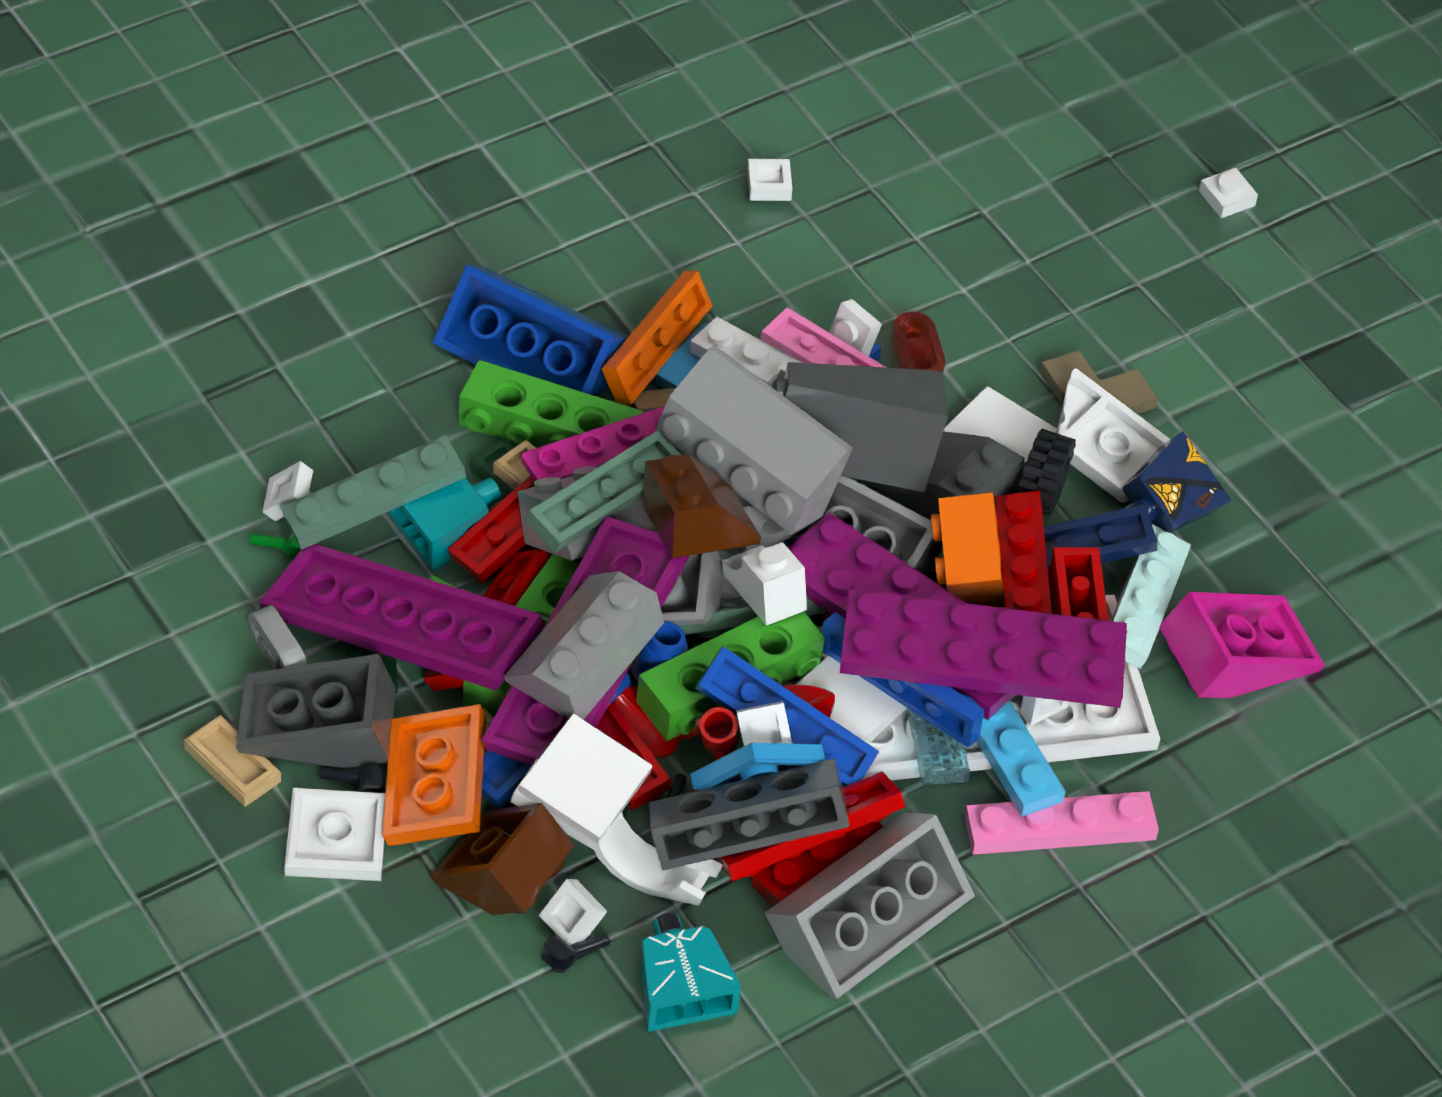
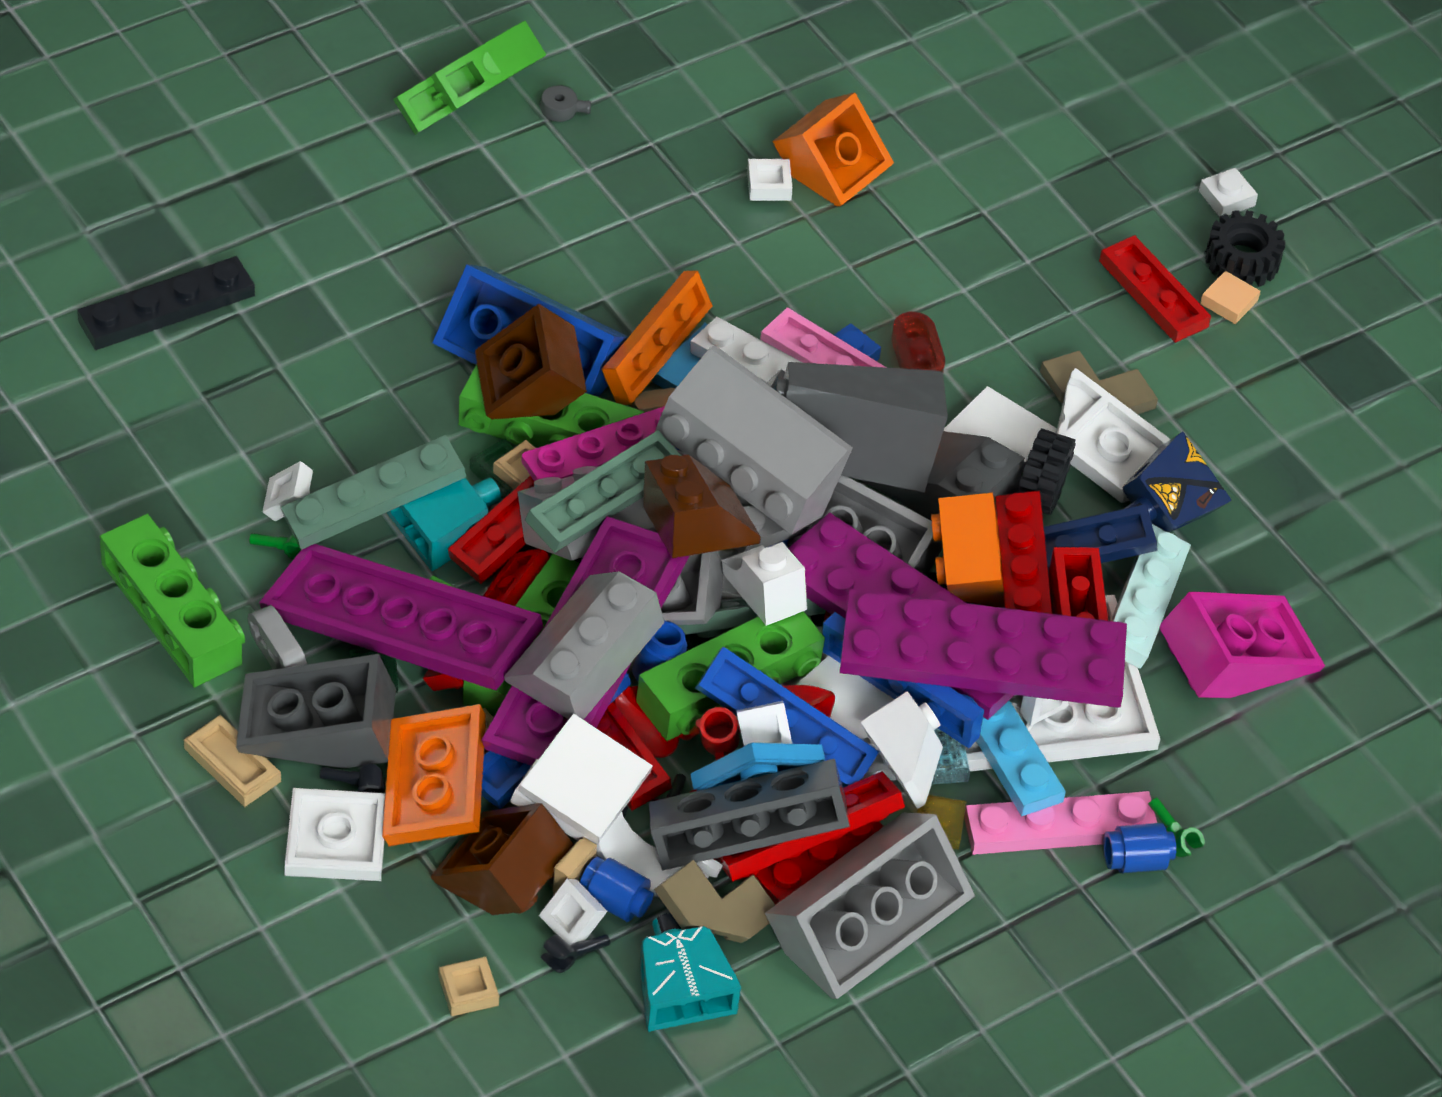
(166, 302): none -> black plate
(172, 599): none -> bright green brick
(468, 986): none -> tan tile
(469, 77): none -> bright green slope
(531, 367): none -> reddish brown slope
(561, 104): none -> dark grey piece
(574, 862): none -> tan tile
(618, 888): none -> blue brick
(697, 904): none -> dark tan tile
(835, 149): none -> orange slope
(855, 326): white plate -> none
(907, 743): none -> white slope
(950, 815): none -> clear yellow plate
(1139, 848): none -> blue brick
(1155, 288): none -> red plate
(1192, 835): none -> green hand
(1230, 297): none -> light nougat tile
(1246, 232): none -> black tyre

